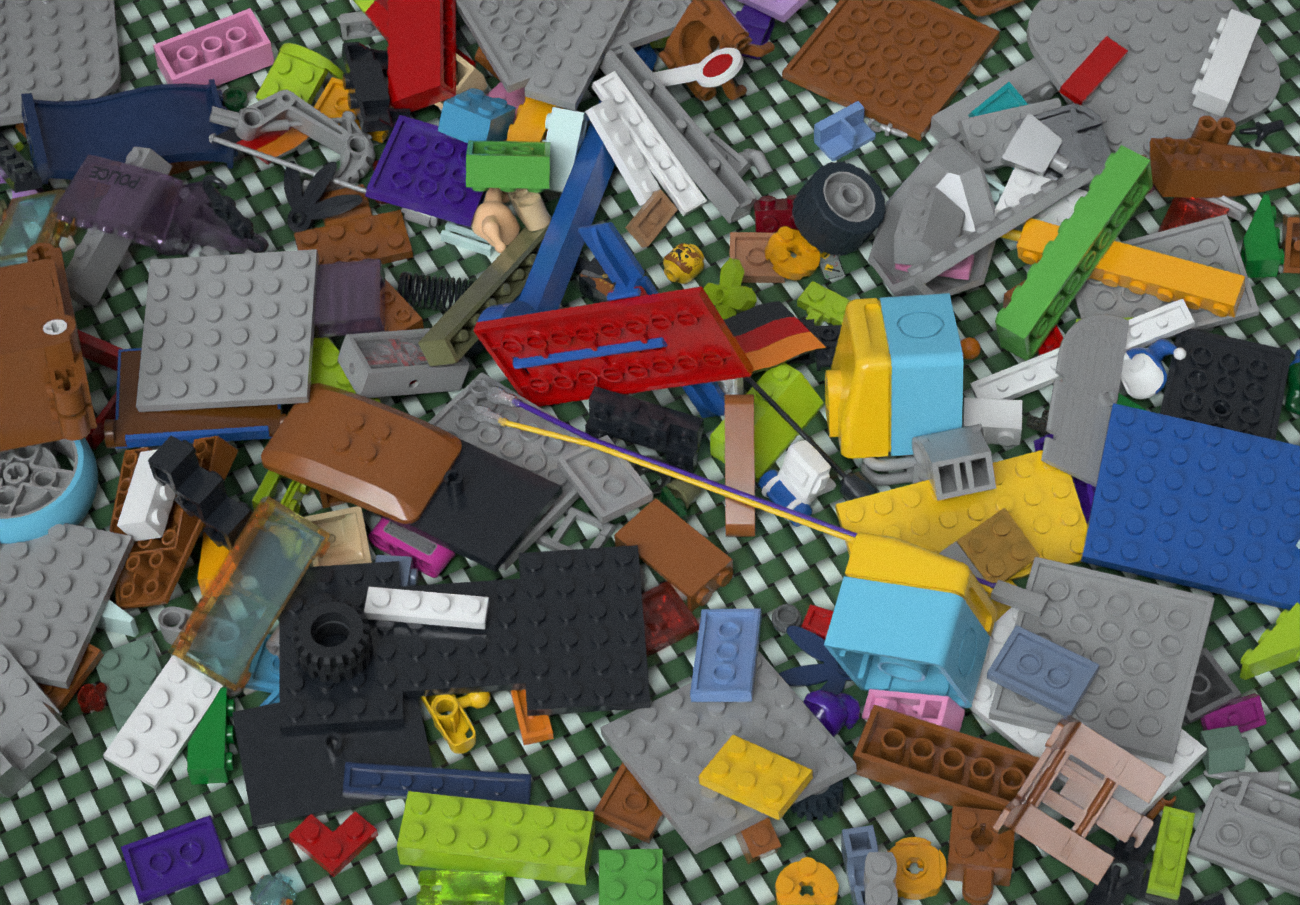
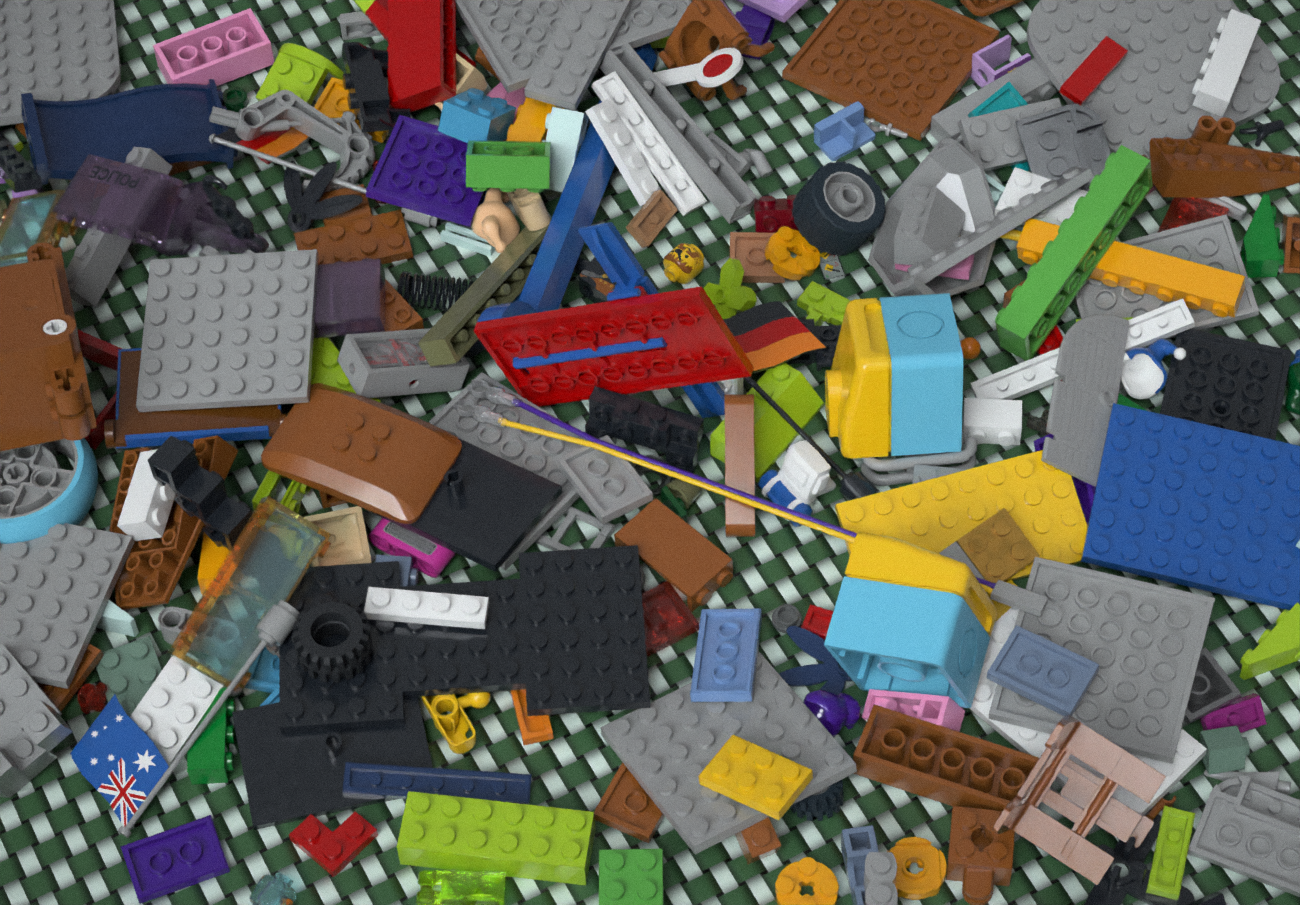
(126, 762): none -> flag
(955, 461): light grey piece -> none
(993, 56): none -> lavender piece
(1035, 149): torso -> none

